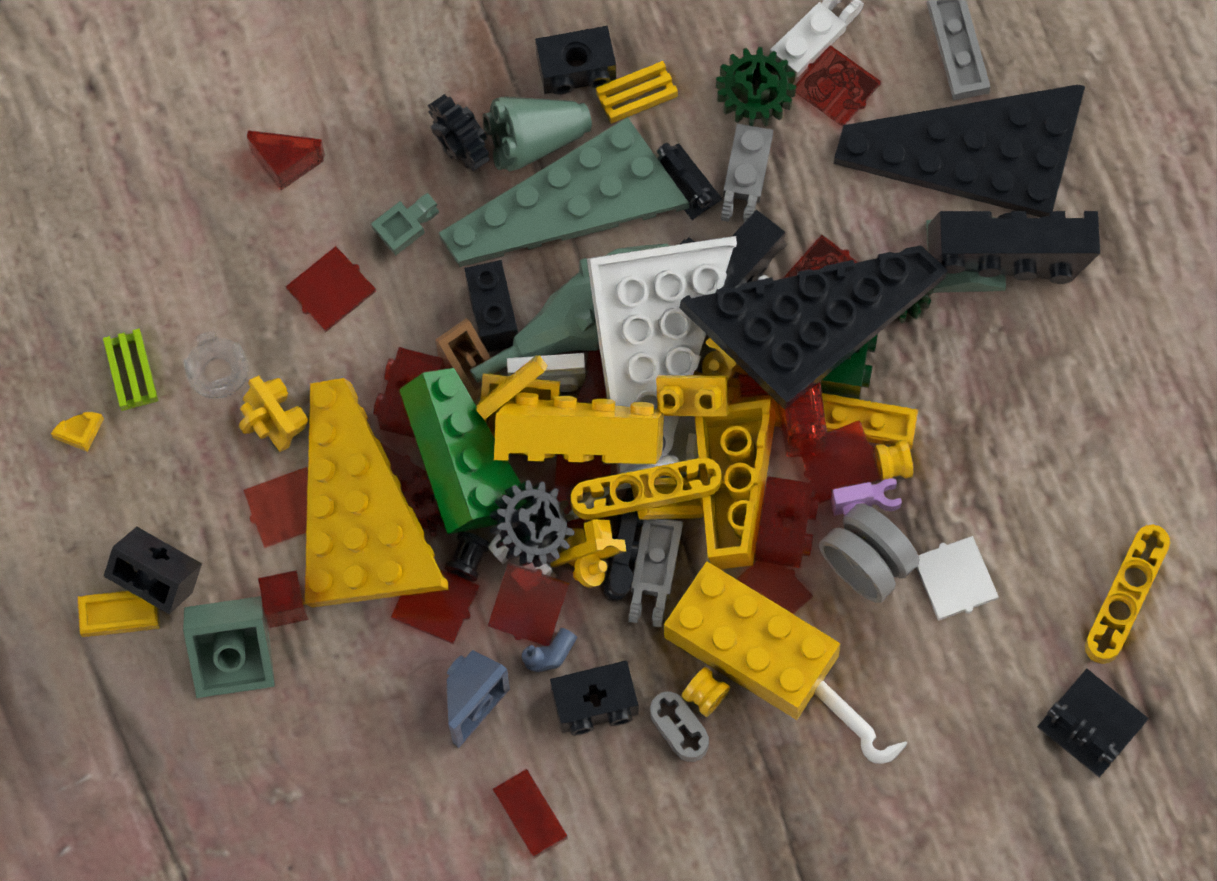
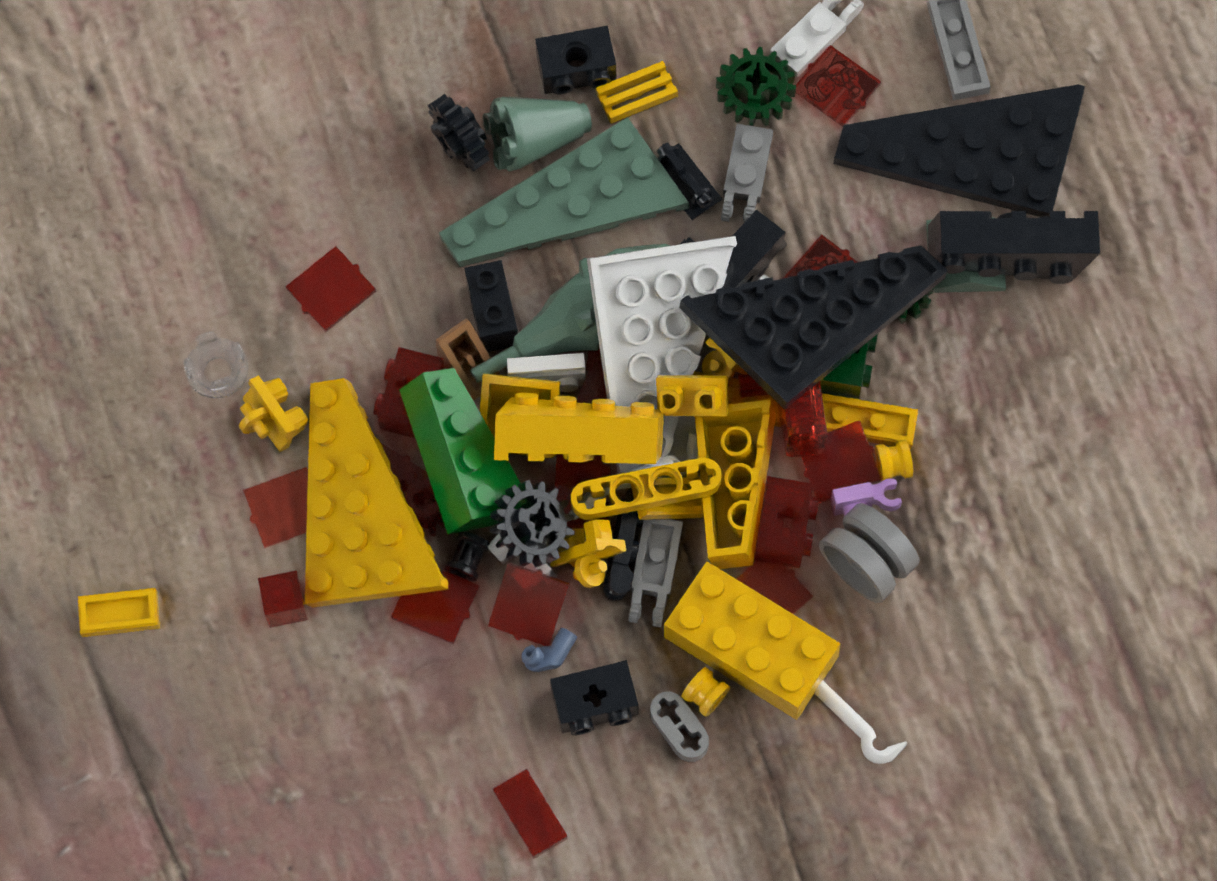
(79, 430): yellow tile -> none
(123, 341): lime tile -> none
(152, 570): black brick -> none
(228, 647): sand green slope -> none
(285, 156): clear red slope -> none
(402, 226): sand green plate -> none
(472, 692): sand blue slope -> none
(511, 386): yellow tile -> none
(956, 578): white piece -> none
(1092, 722): black hinge -> none
(1130, 595): yellow beam -> none

